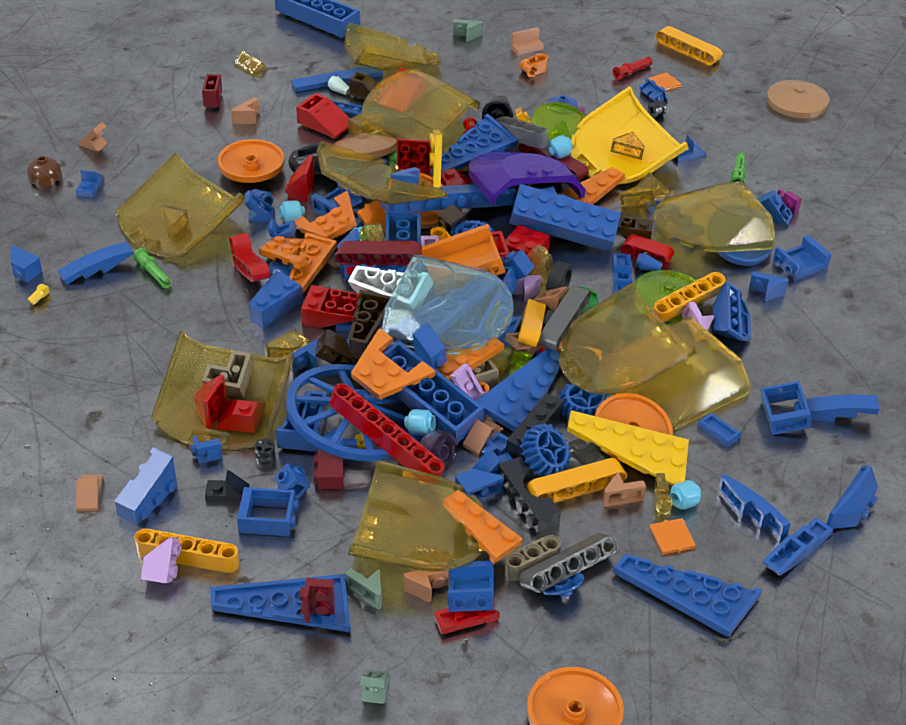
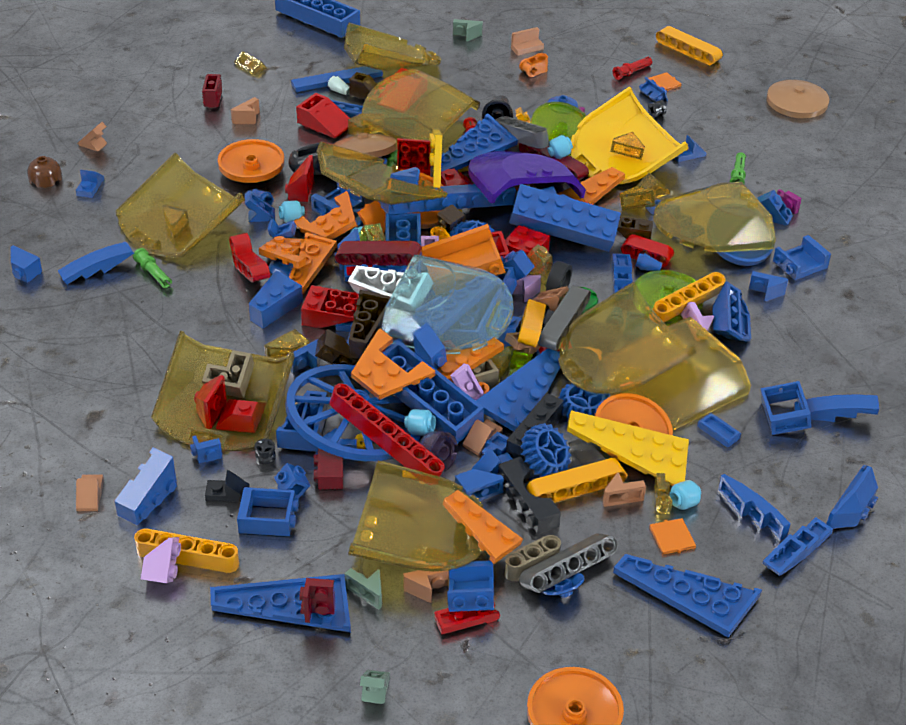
(41, 291): yellow arm -> none

